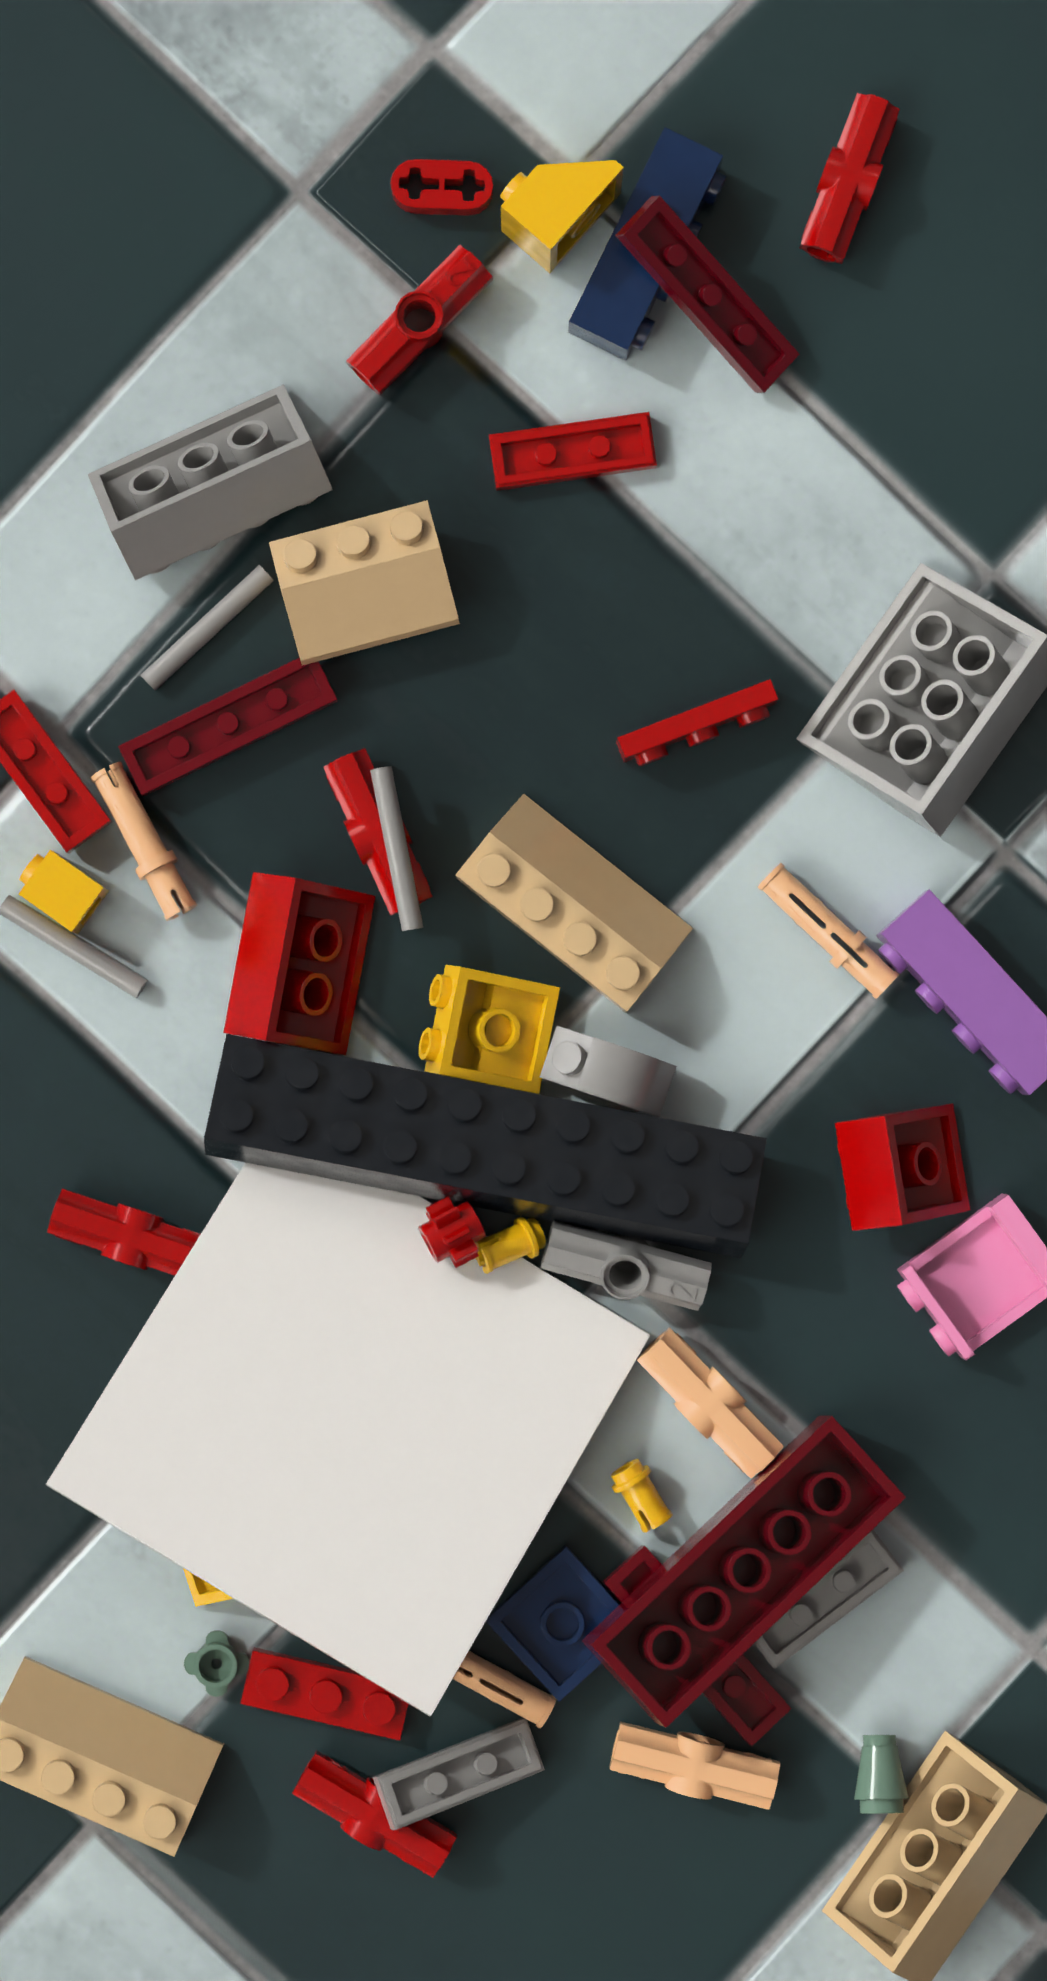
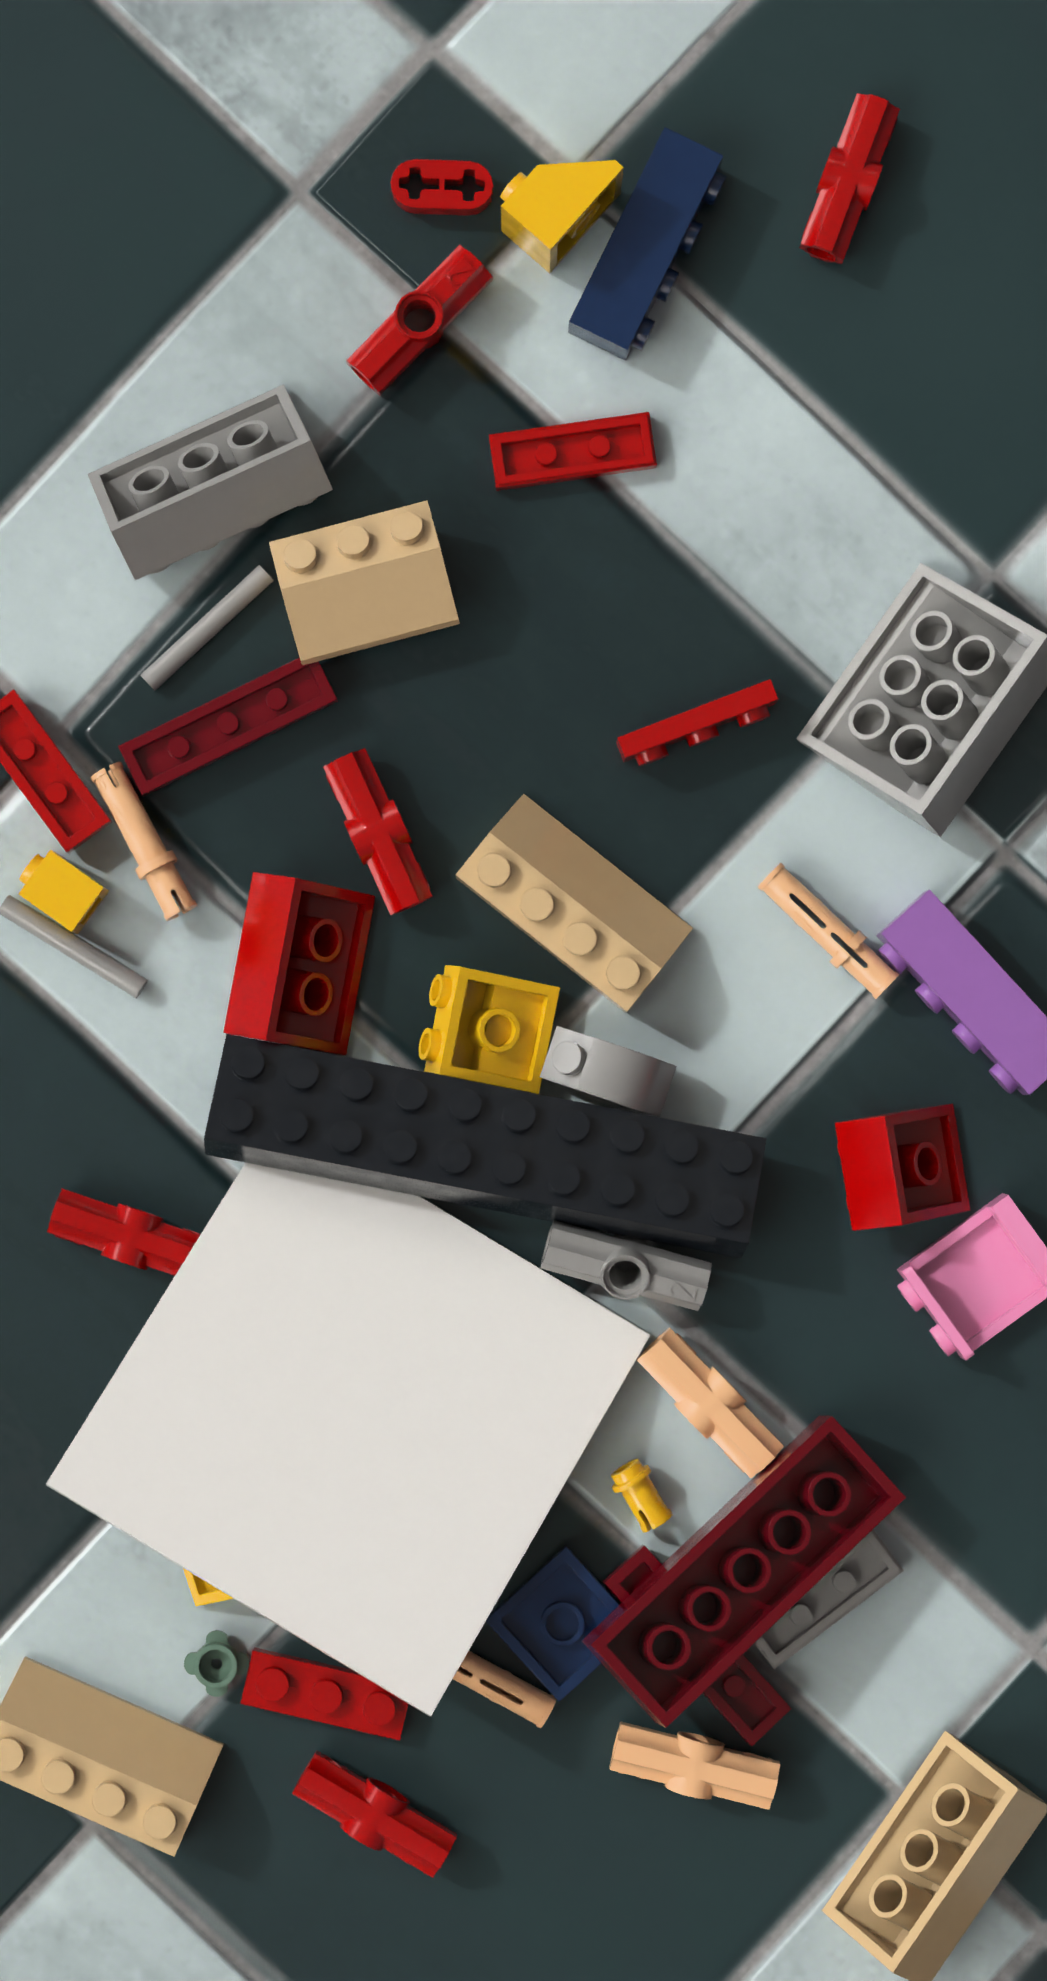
(396, 848): light grey bar -> none
(452, 1231): red gear -> none
(458, 1773): light grey tile -> none
(511, 1244): yellow pin -> none
(707, 294): dark red plate -> none
(880, 1776): sand green cone -> none

